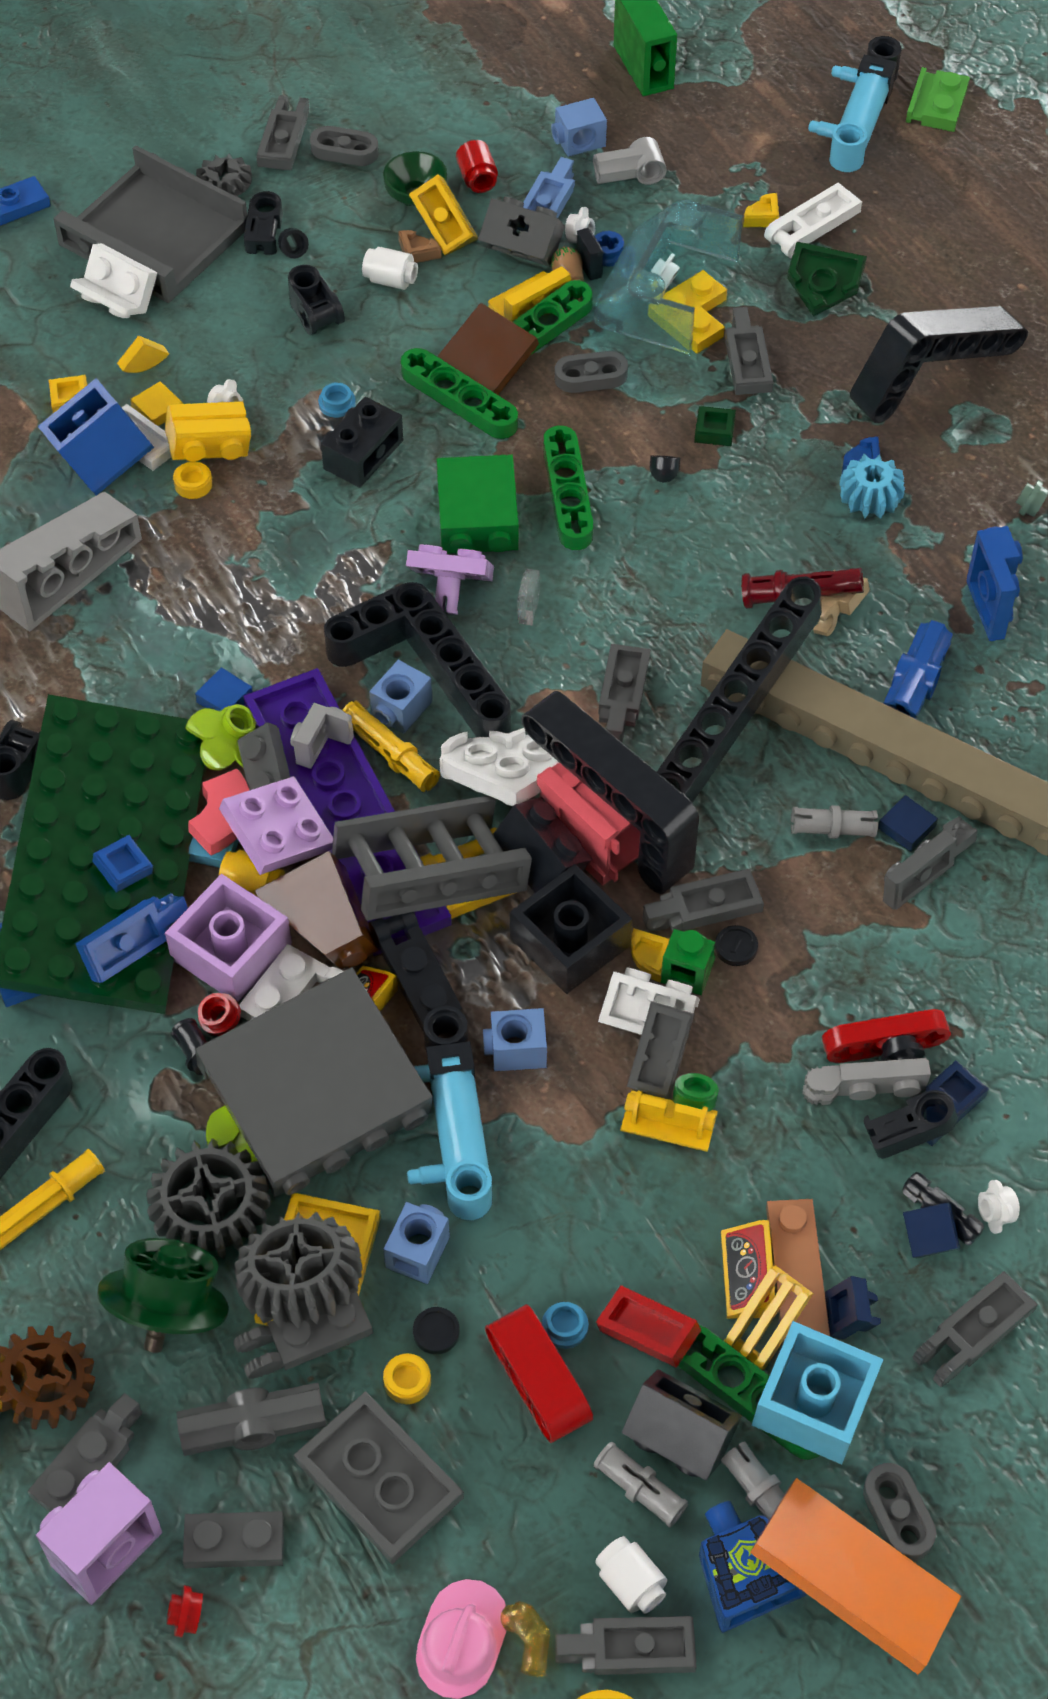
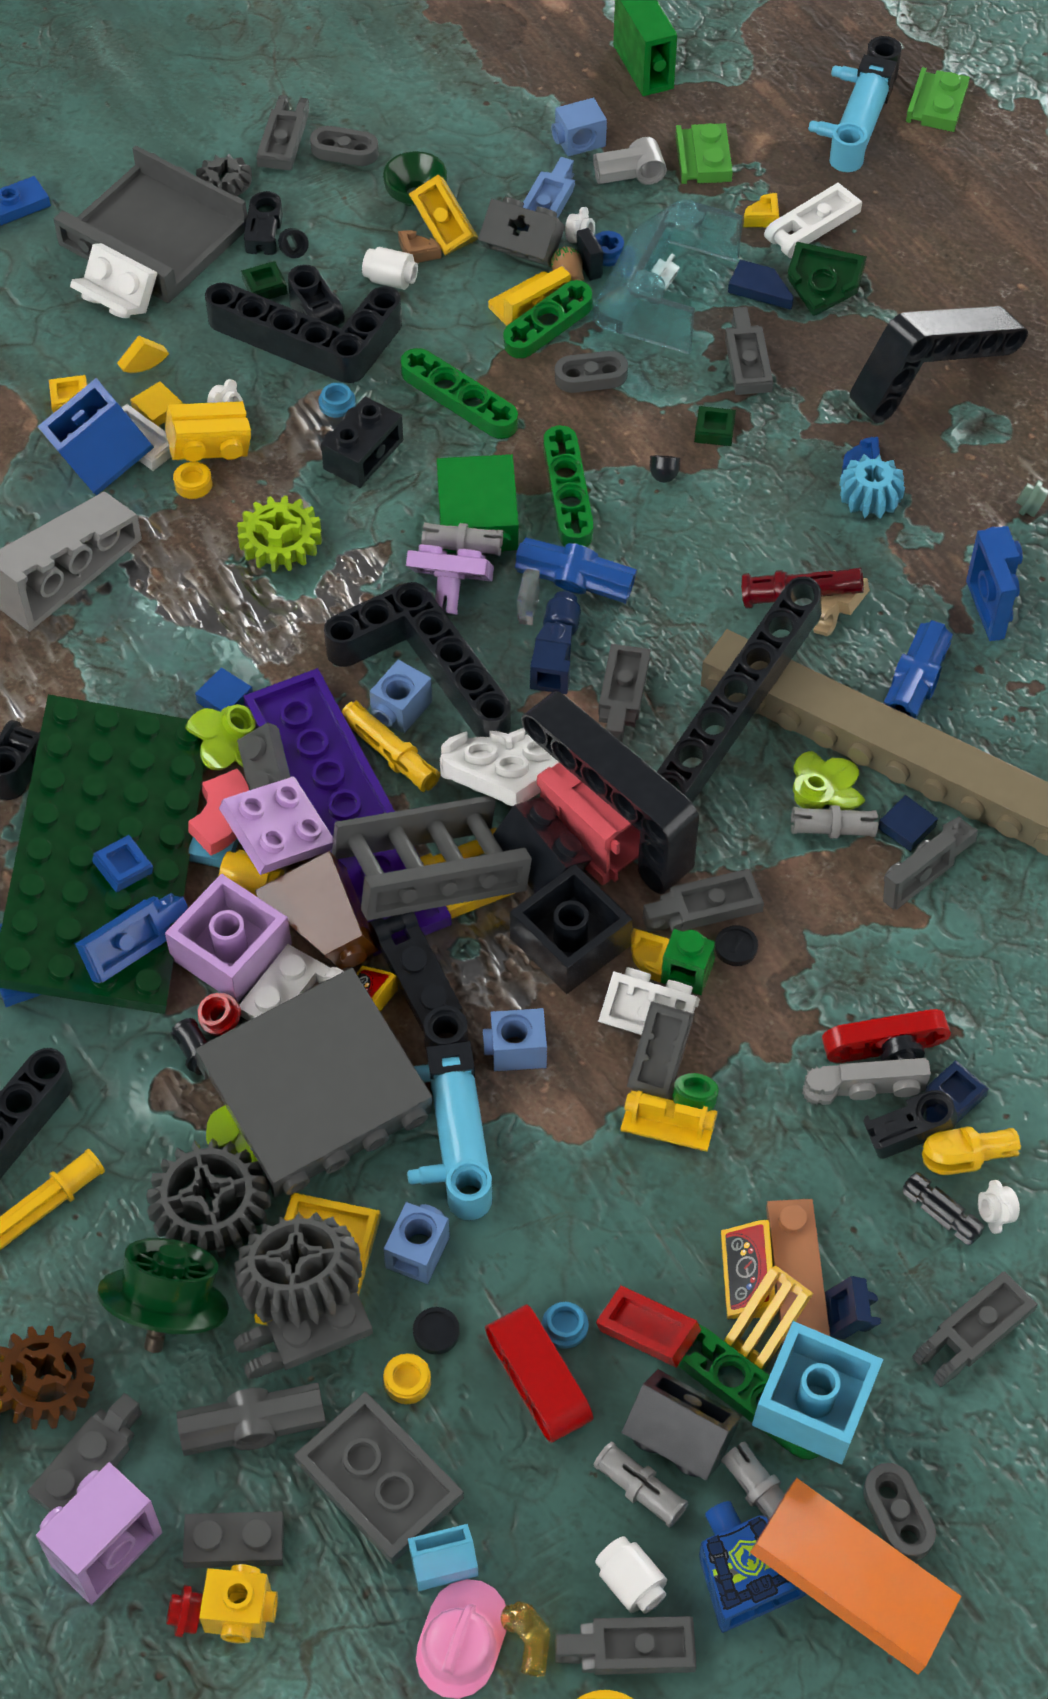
(237, 1603): none -> yellow brick
(265, 280): none -> dark green tile
(279, 533): none -> lime gear
(304, 340): none -> black beam
(316, 728): light grey bracket -> none
(443, 1557): none -> medium azure piece
(463, 538): none -> light grey pin
(477, 166): red brick -> none
(489, 348): reddish brown tile -> none
(553, 644): none -> dark blue piece
(576, 569): none -> blue piece
(703, 294): yellow plate -> none
(704, 153): none -> bright green plate
(760, 284): none -> dark blue tile
(825, 782): none -> lime plate
(931, 1230): dark blue tile -> none
(966, 1149): none -> yellow arm

